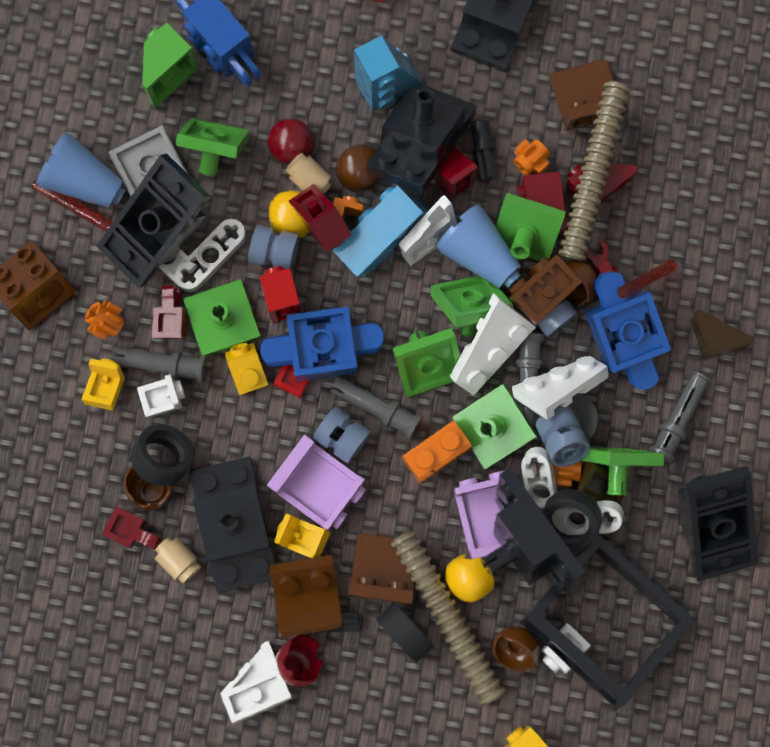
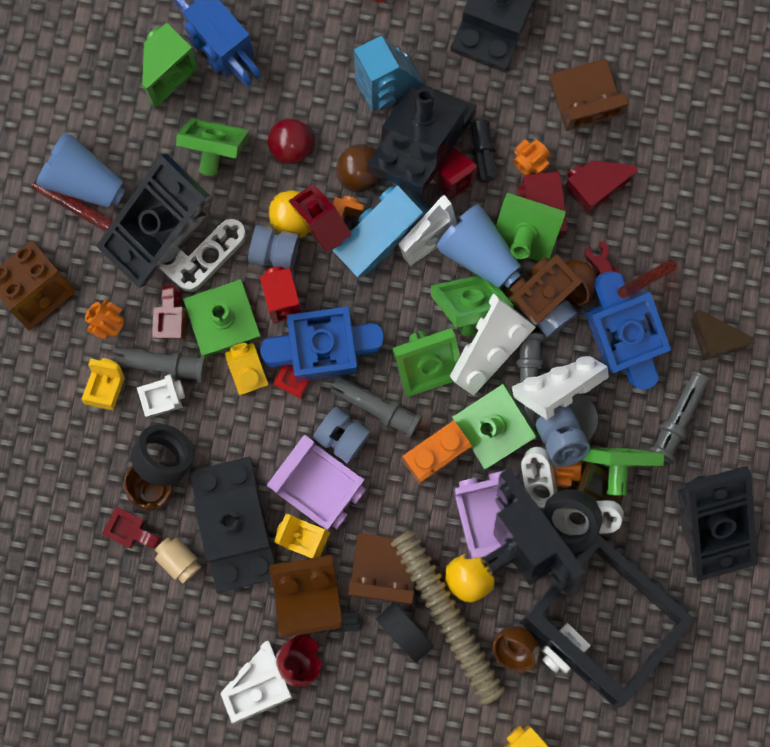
(138, 156): light grey plate -> none
(306, 171): tan brick -> none
(594, 170): dark tan piece -> none

